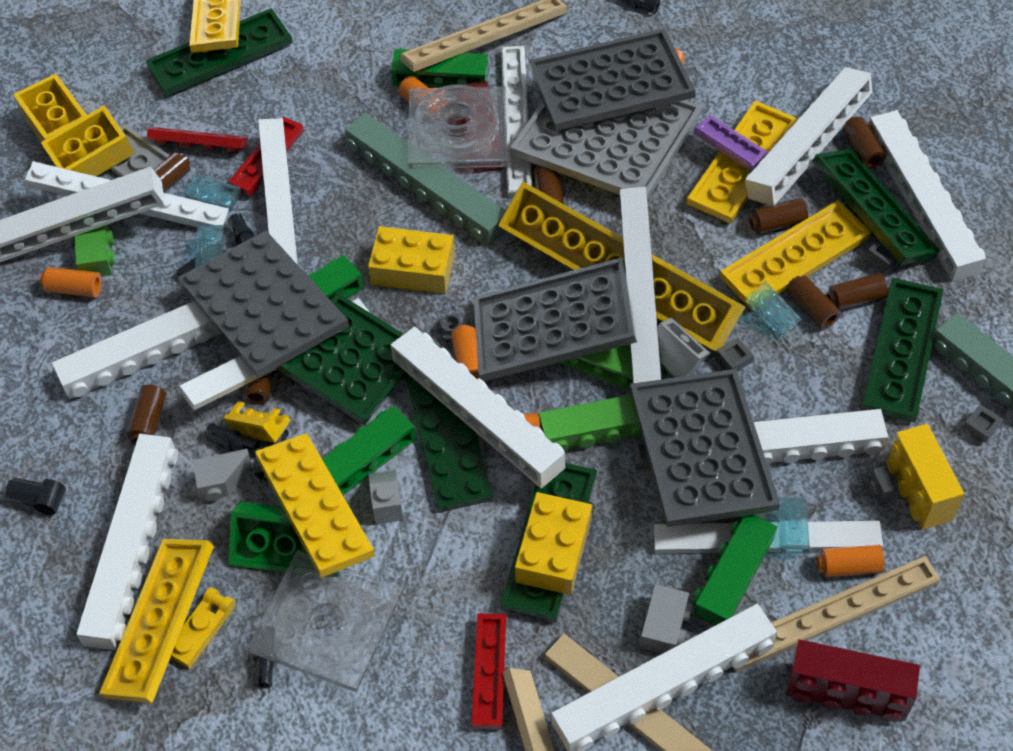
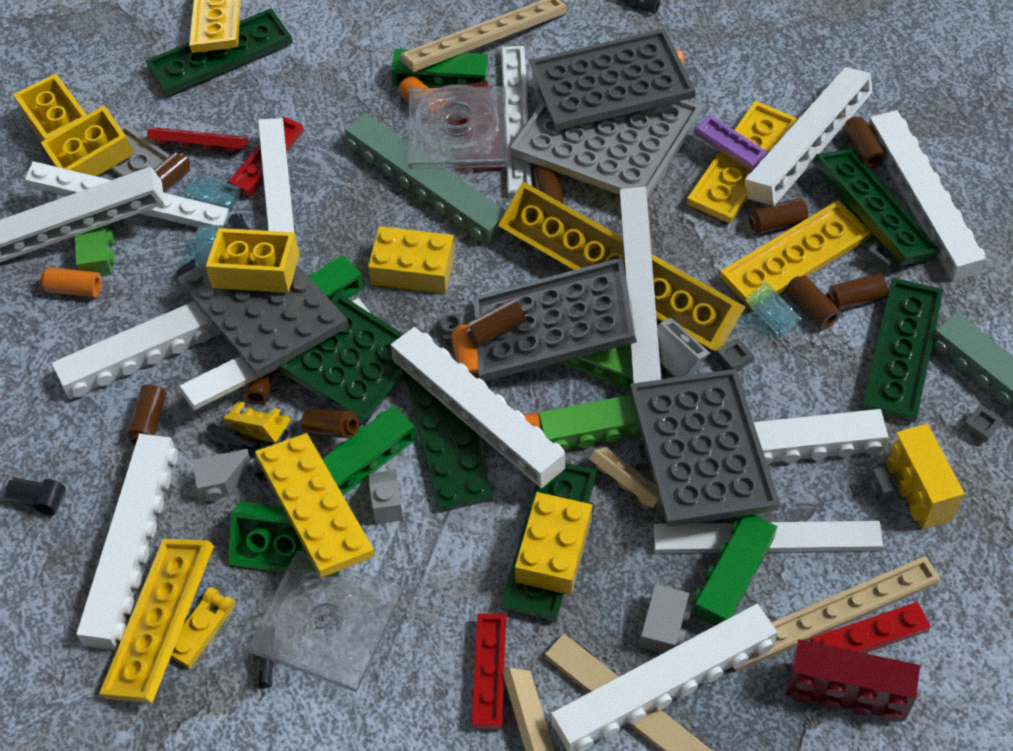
(253, 260): none -> yellow brick
(329, 423): none -> reddish brown brick
(496, 322): none -> reddish brown brick
(626, 476): none -> tan plate
(793, 526): clear light blue plate -> none
(851, 561): orange brick -> none
(878, 630): none -> red plate

